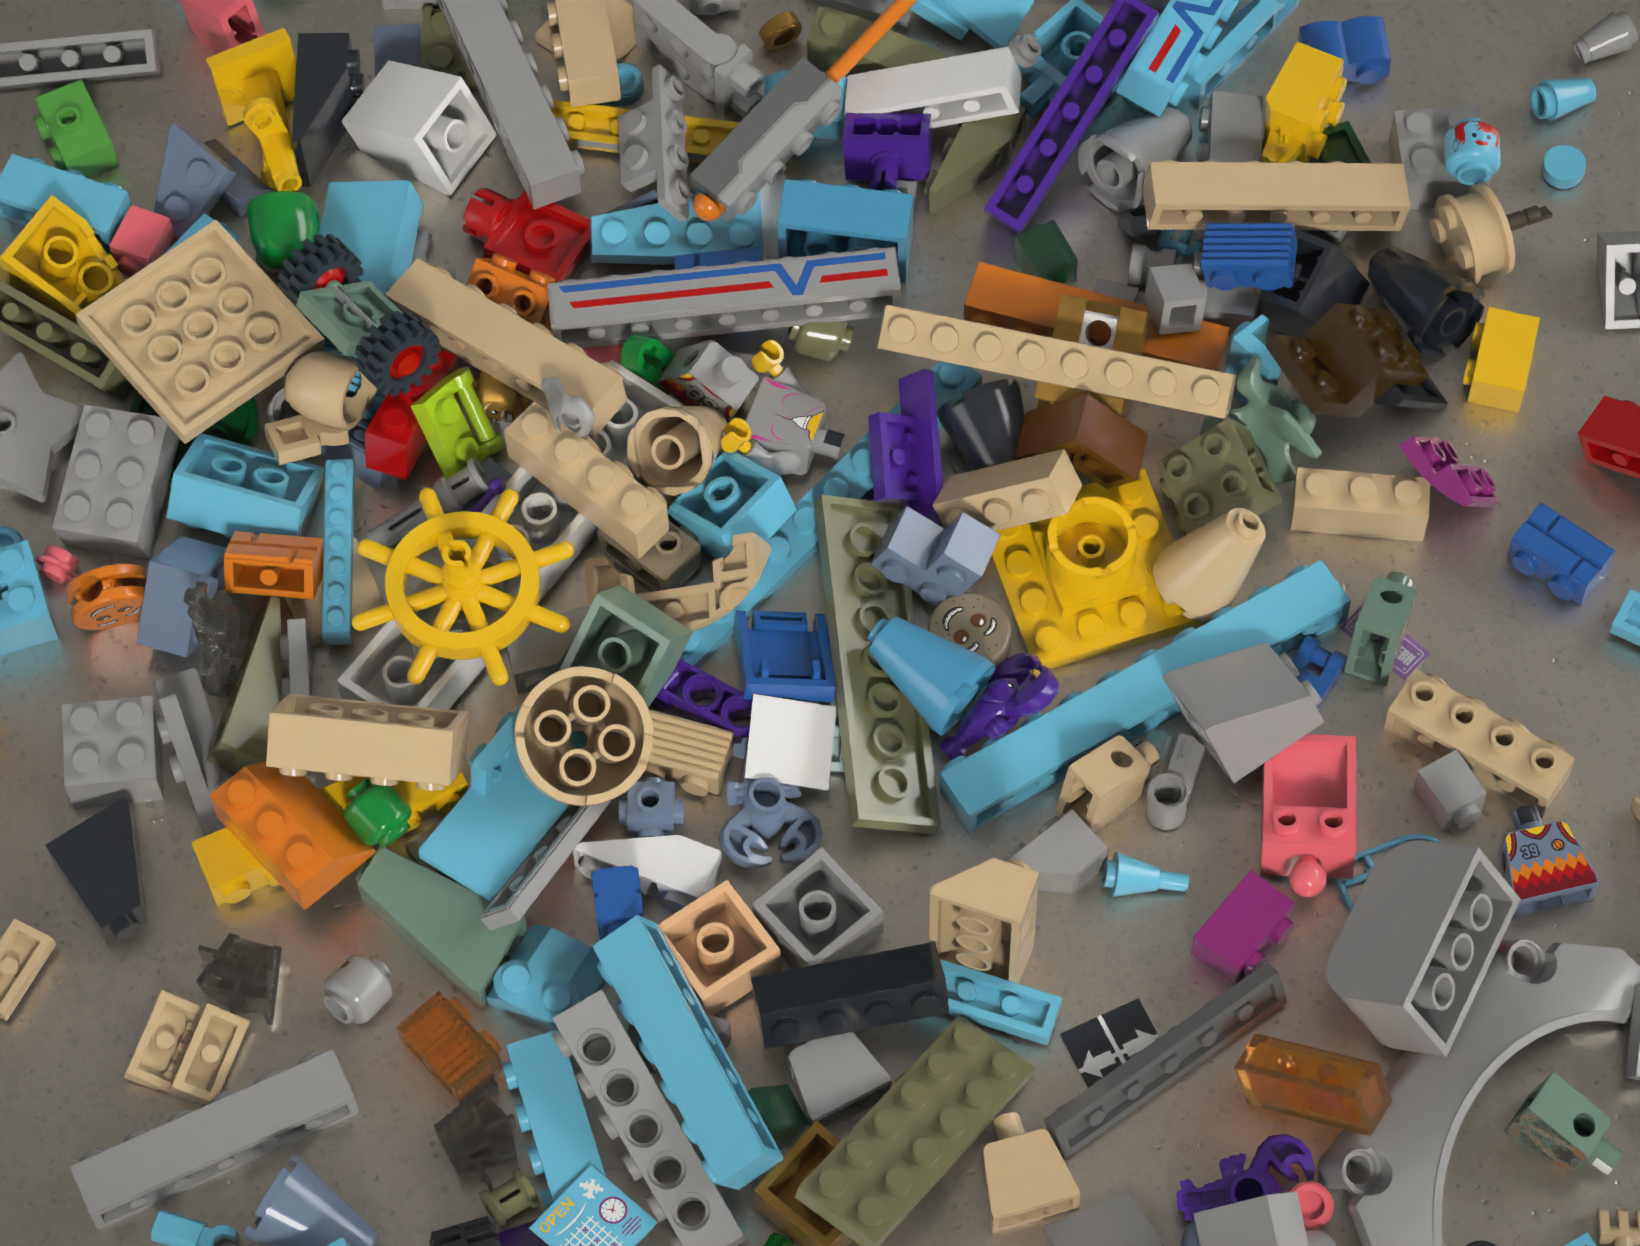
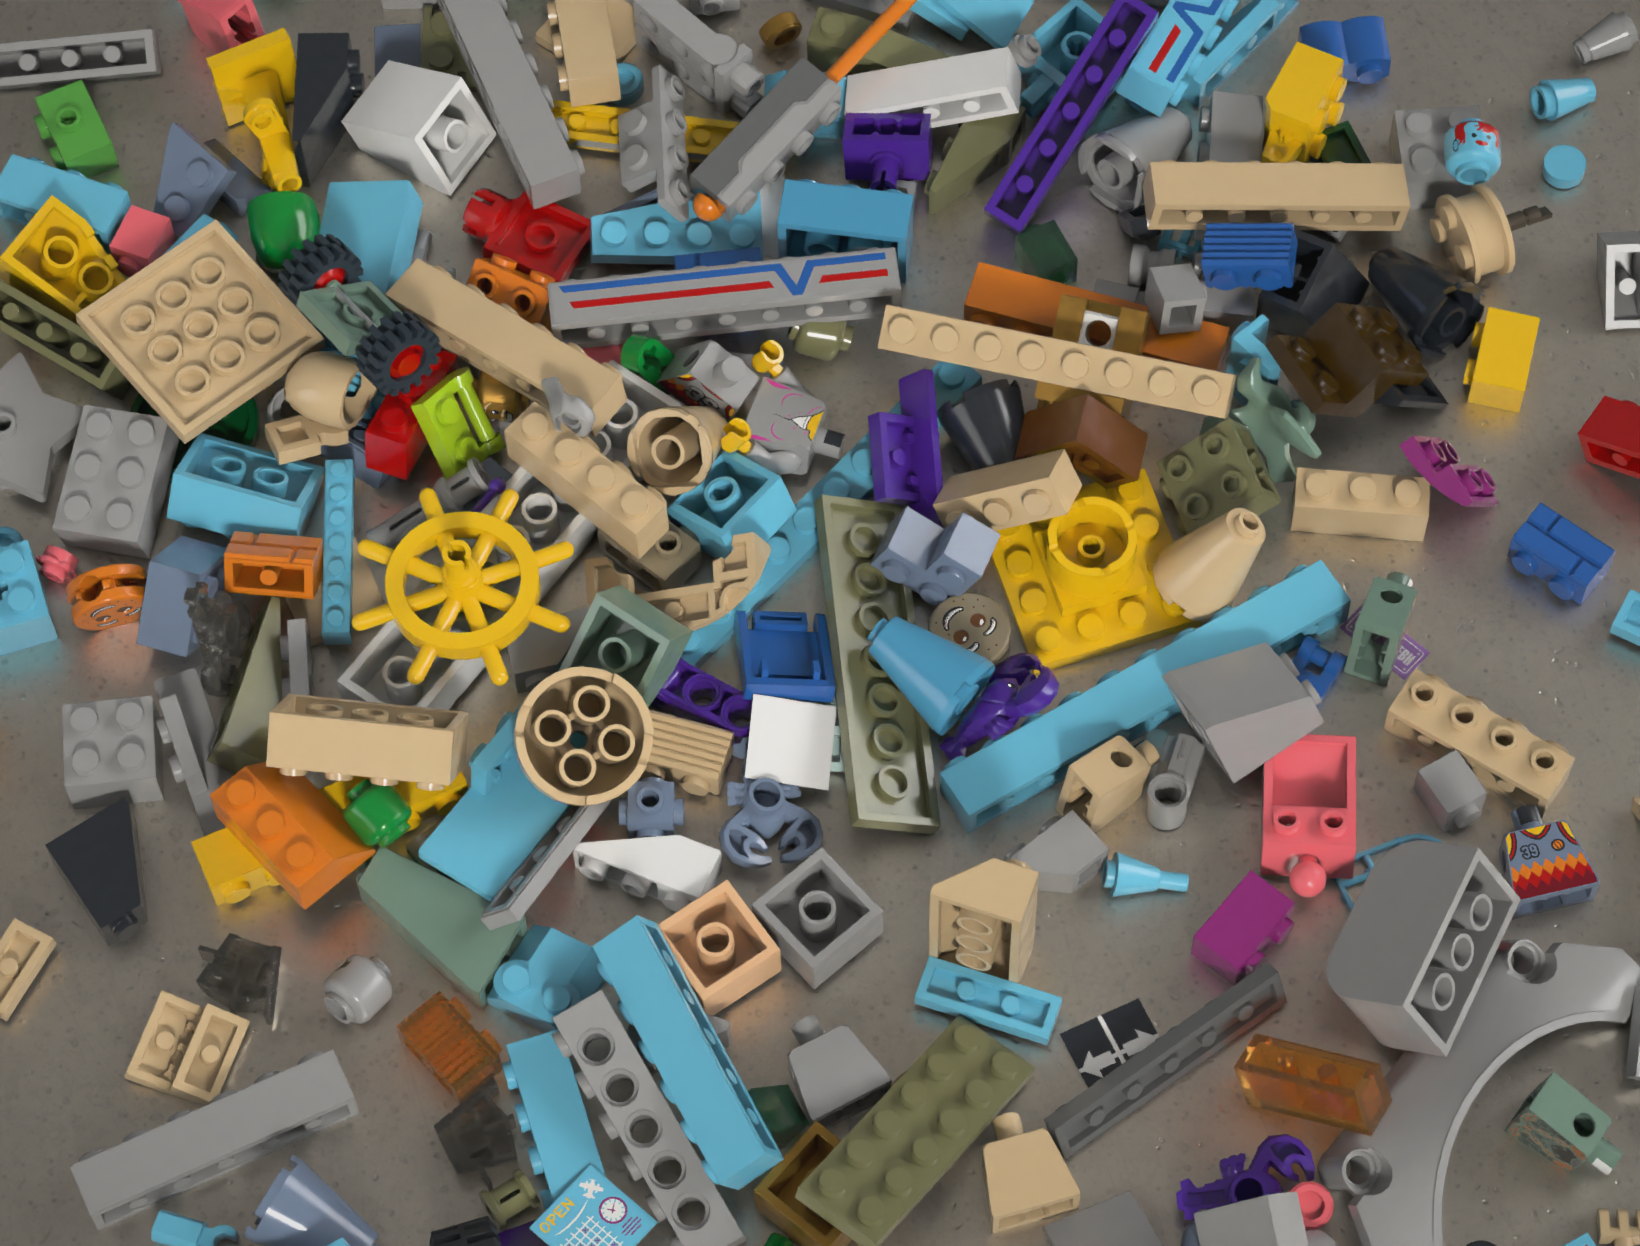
(616, 897): blue brick -> none
(850, 995): black brick -> none

